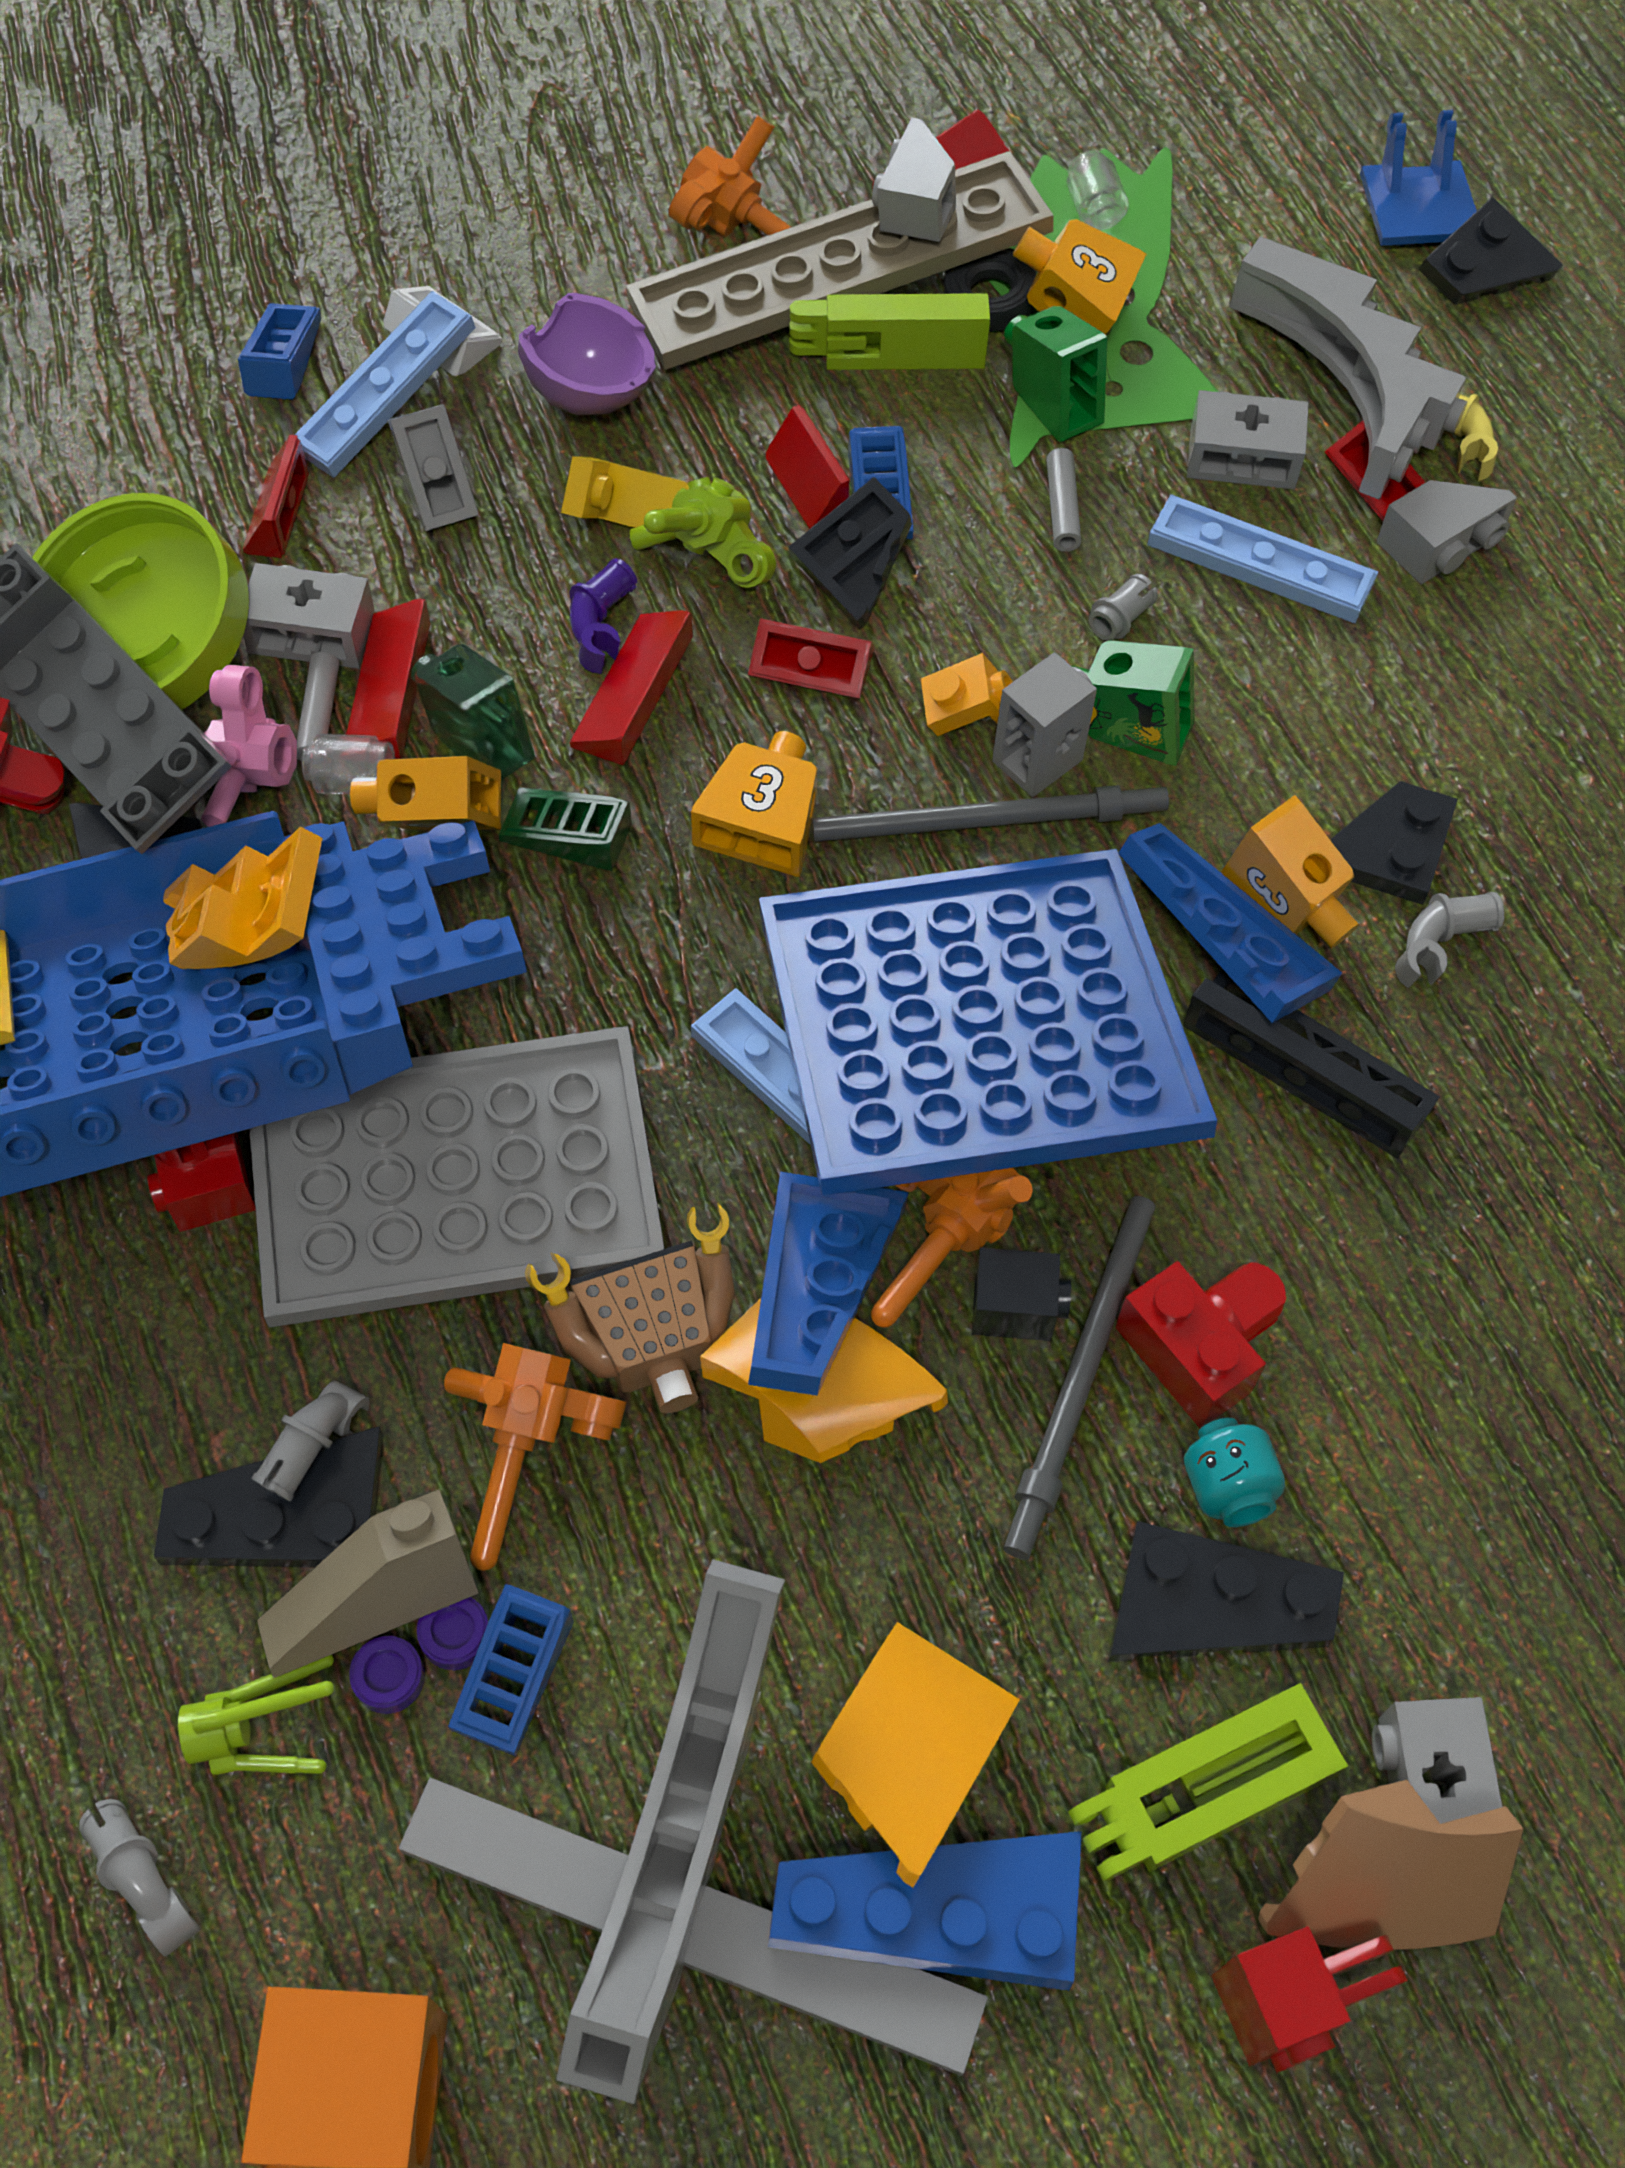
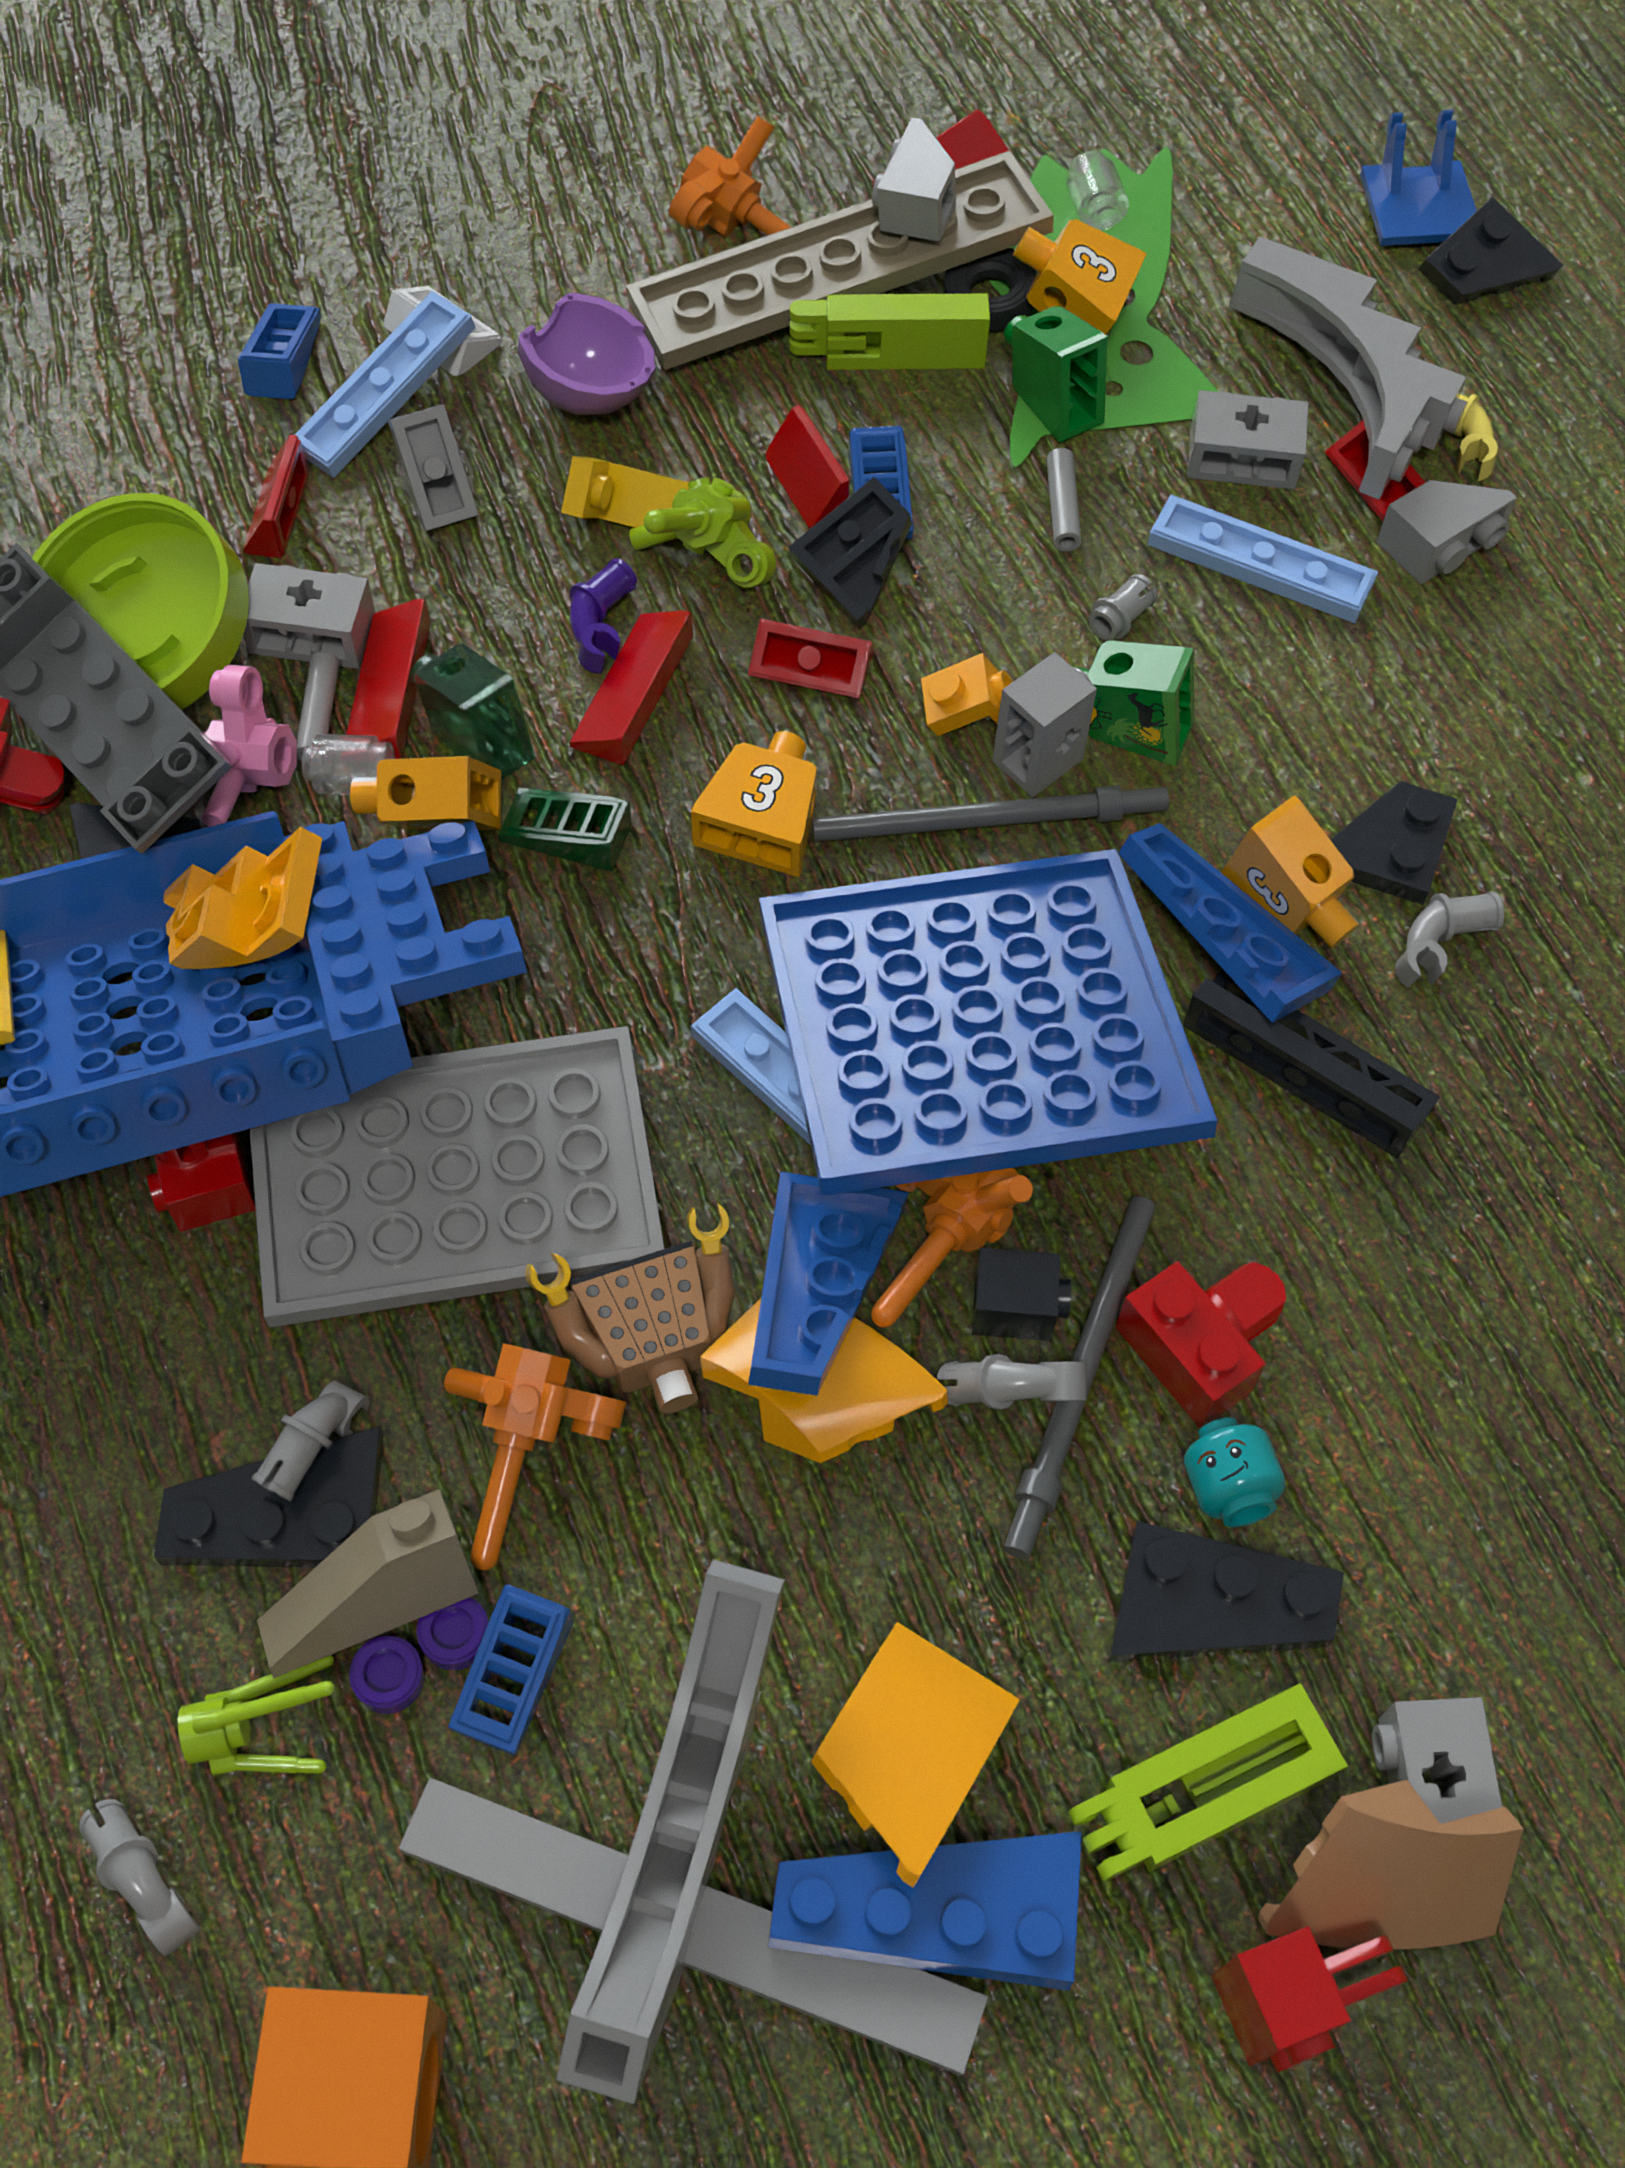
(1001, 1382): none -> light grey piece

